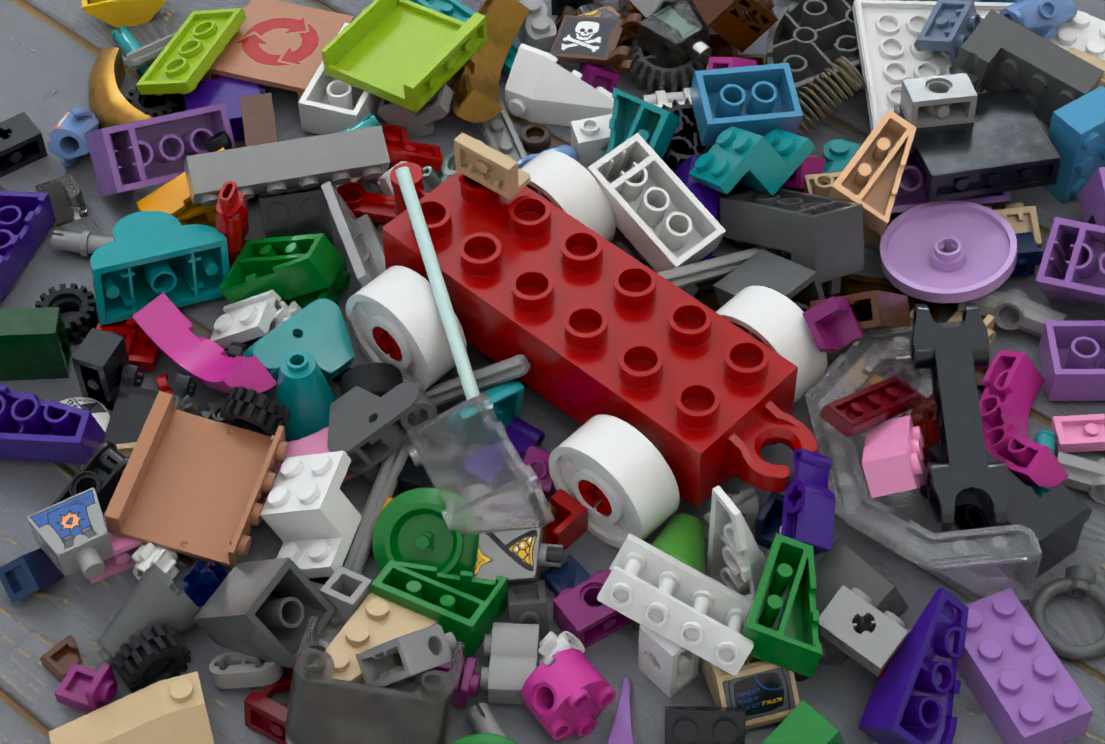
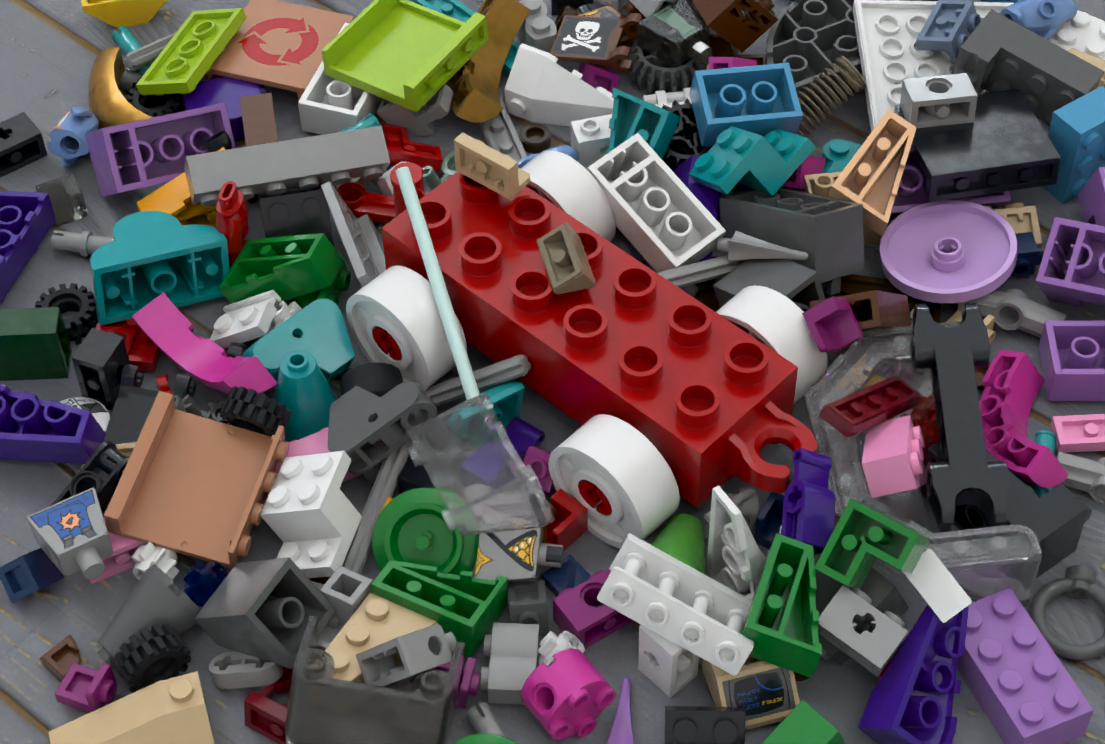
(129, 80): none -> dark grey hinge
(565, 260): none -> dark tan slope
(747, 247): none -> light grey piece
(864, 536): none -> green brick
(938, 586): none -> white sticker

